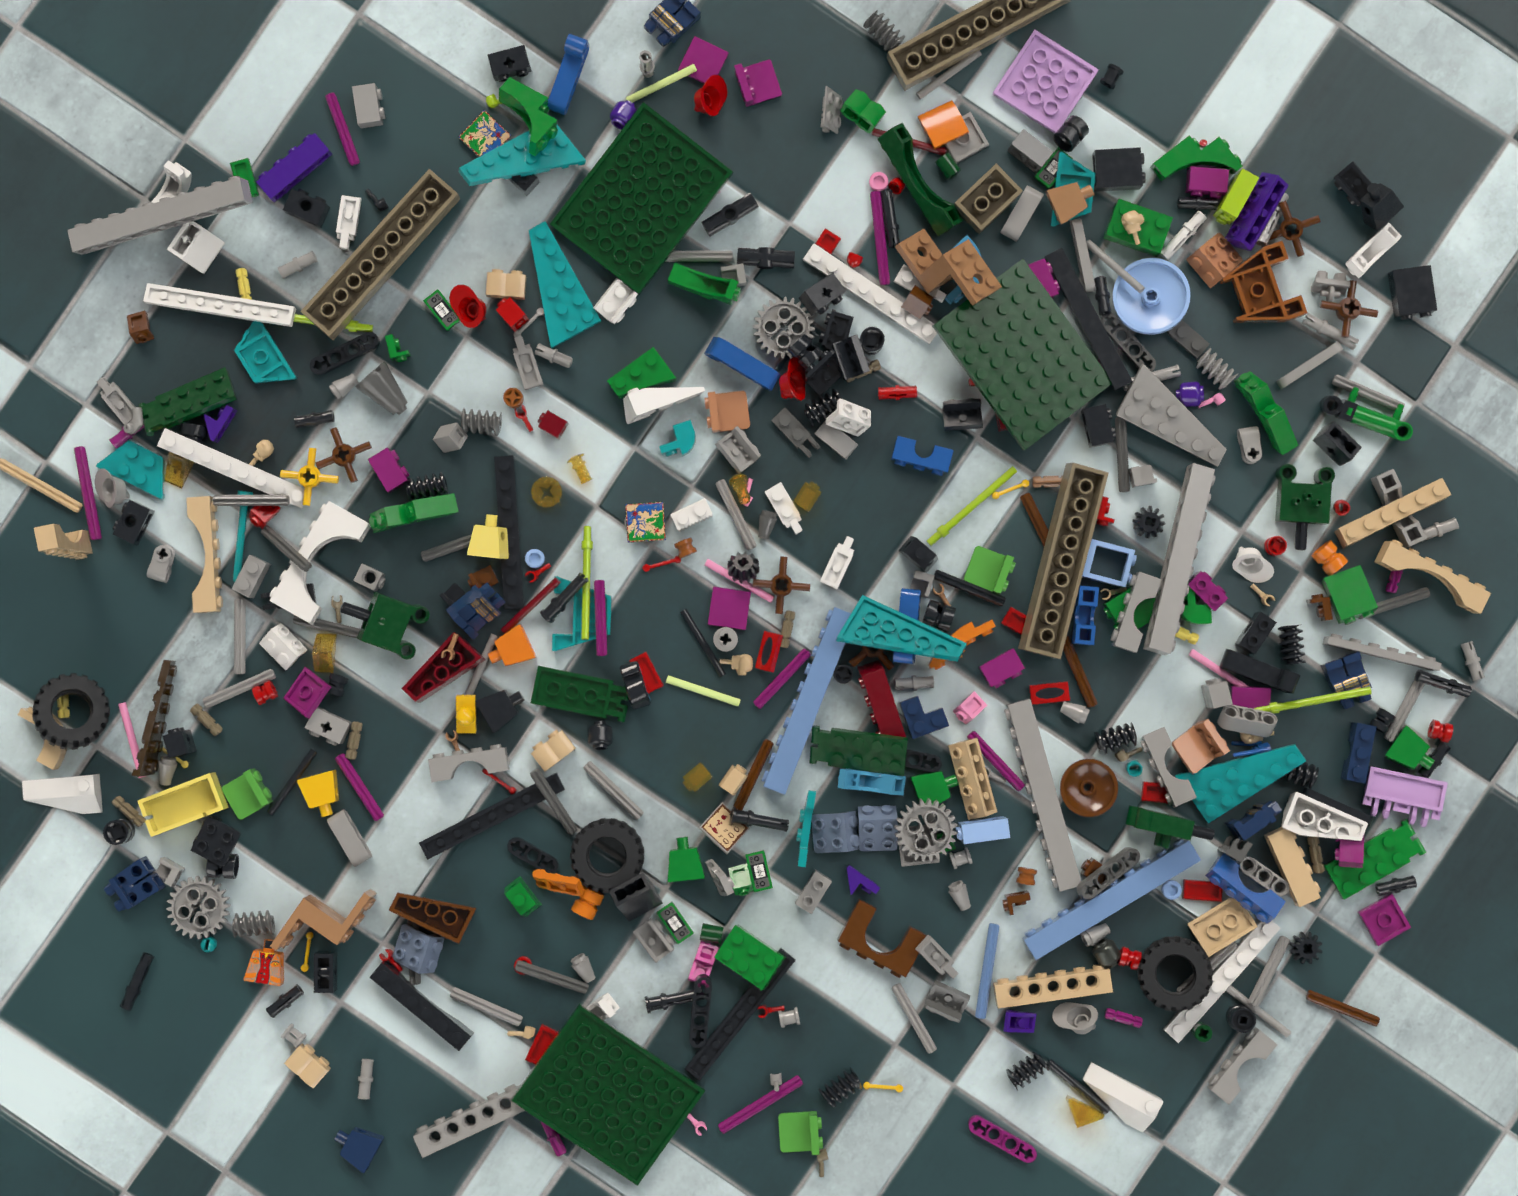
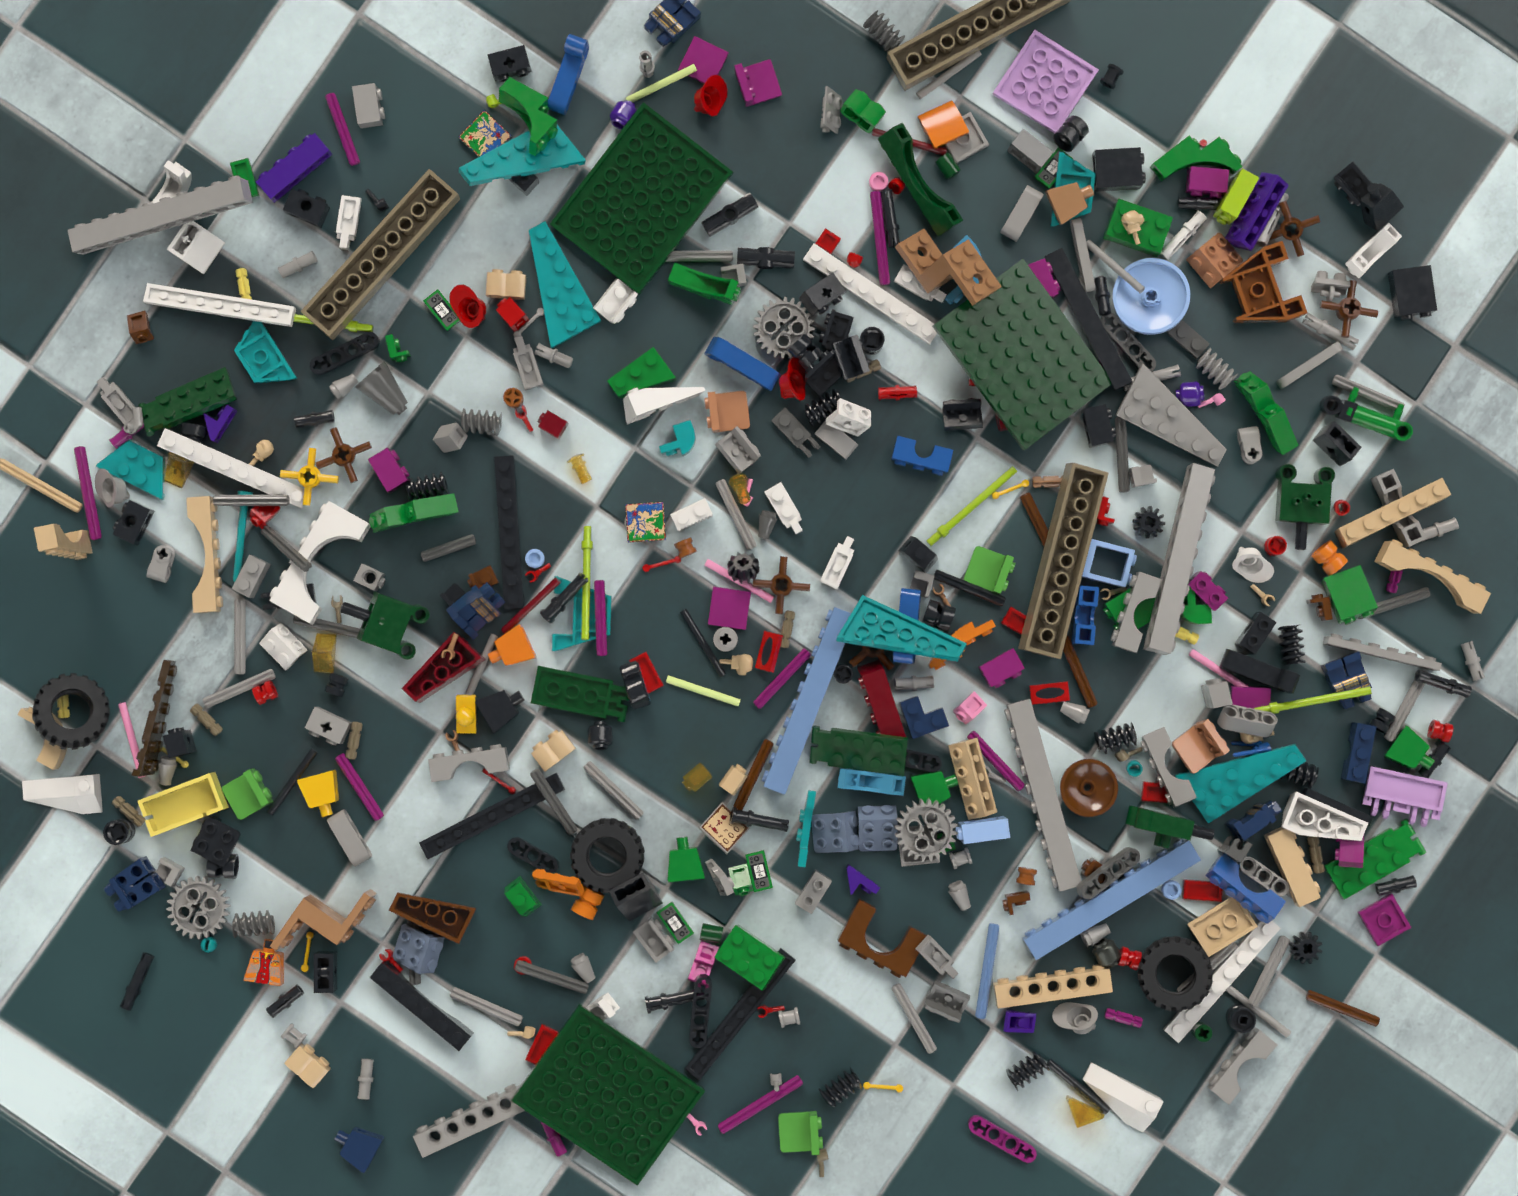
(307, 692): magenta tile -> none
(489, 540): light yellow torso -> none
(546, 482): clear yellow gear -> none
(807, 496): clear yellow brick -> none
(918, 302): brick -> none
(987, 198): dark tan brick -> none

